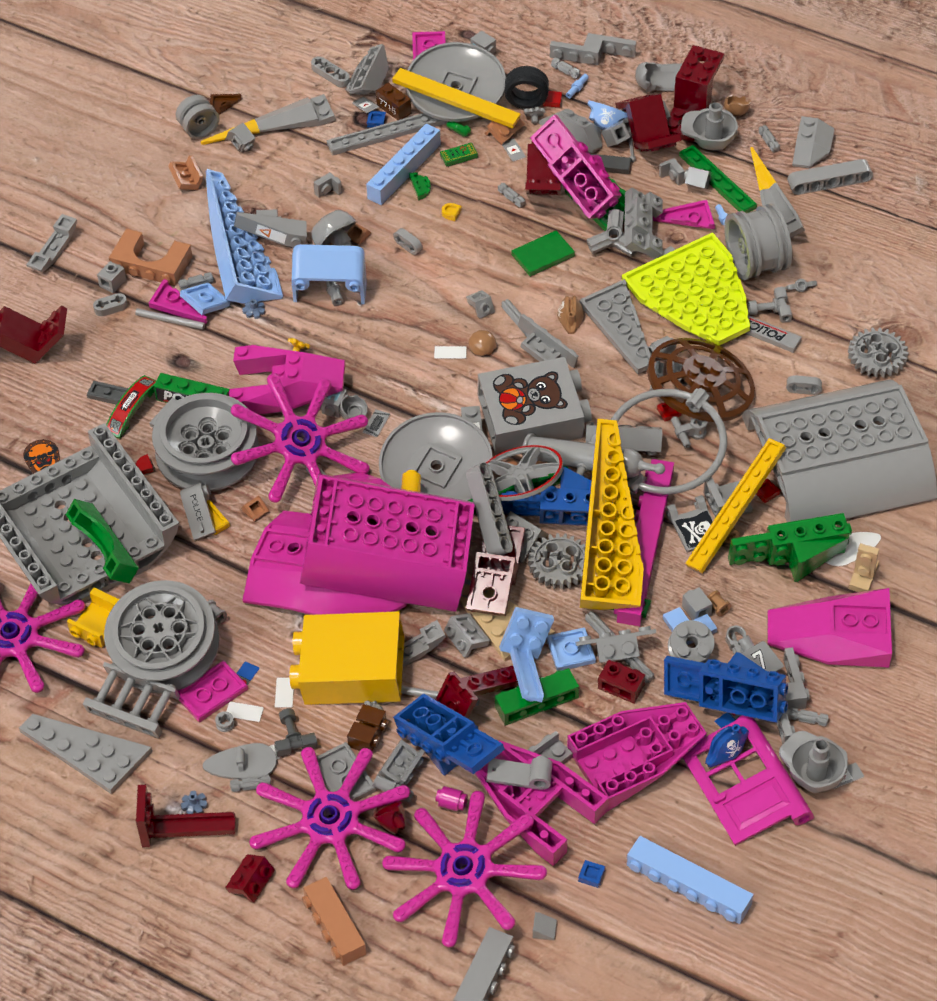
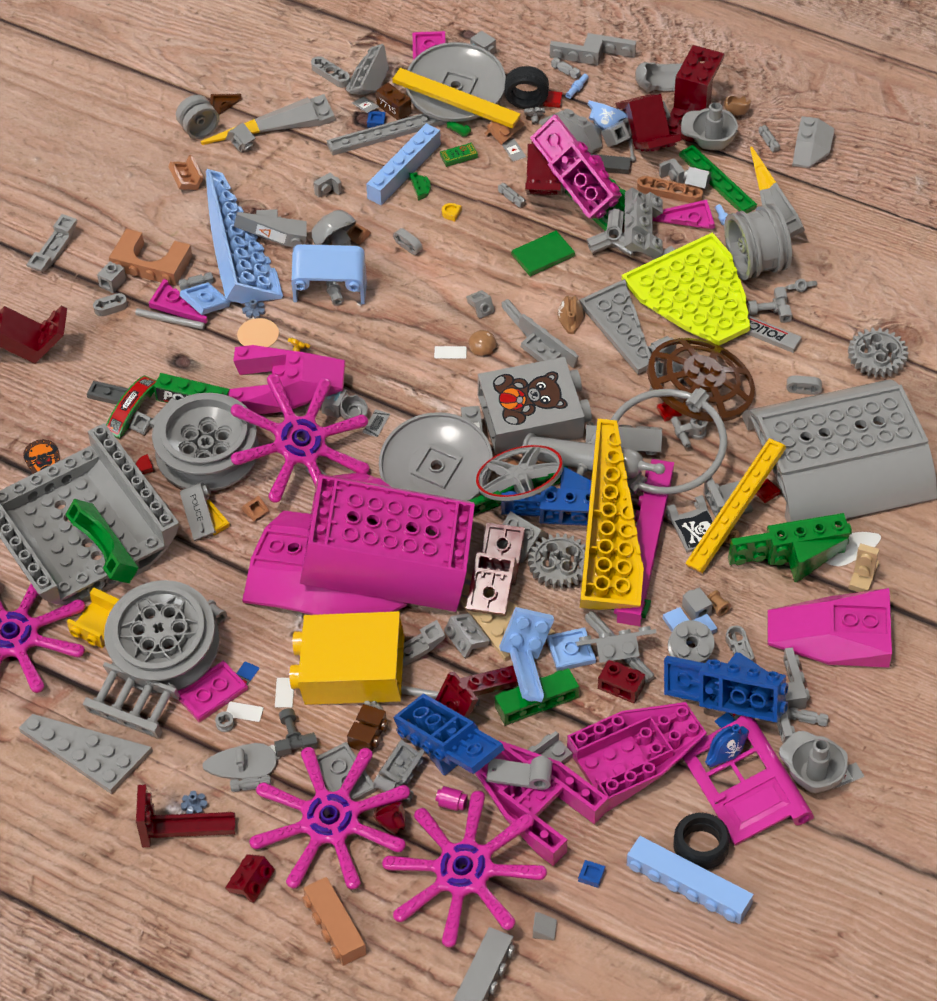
(141, 423): none -> light grey slope
(258, 332): none -> light nougat sticker
(411, 481): yellow brick -> none
(489, 509): light grey beam -> none
(670, 188): none -> nougat beam
(706, 823): none -> black tyre
(760, 654): light grey torso -> none
(830, 176): light grey beam -> none

